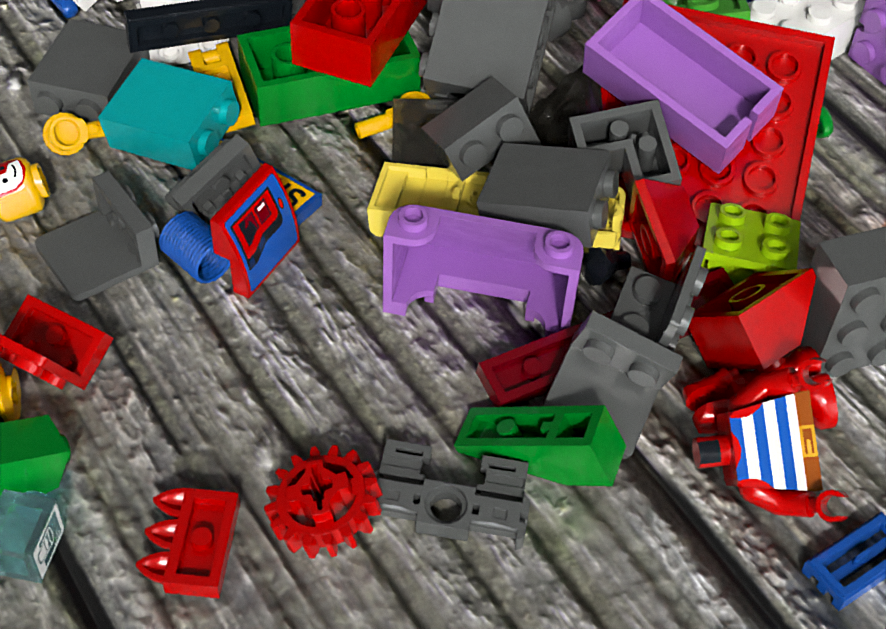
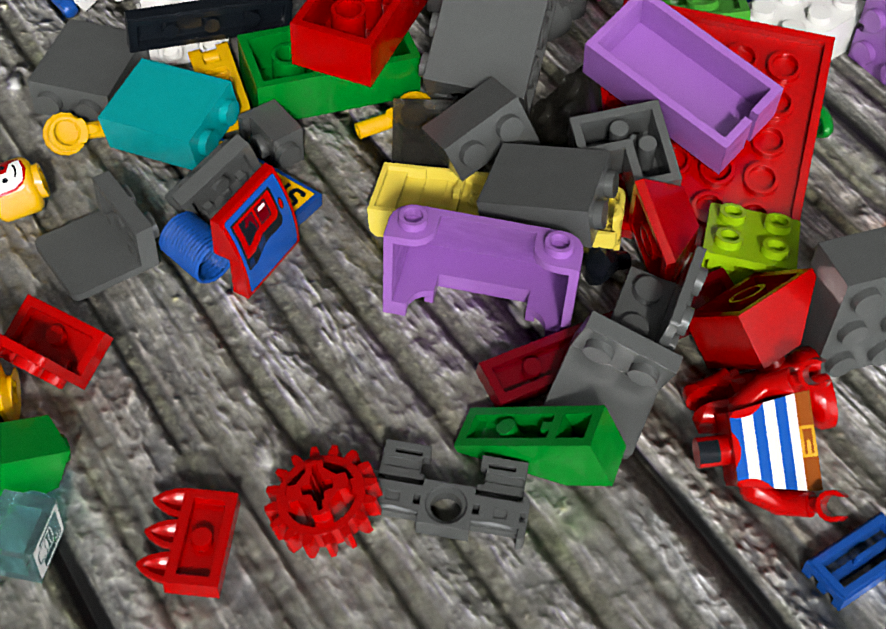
(273, 134): none -> dark grey brick

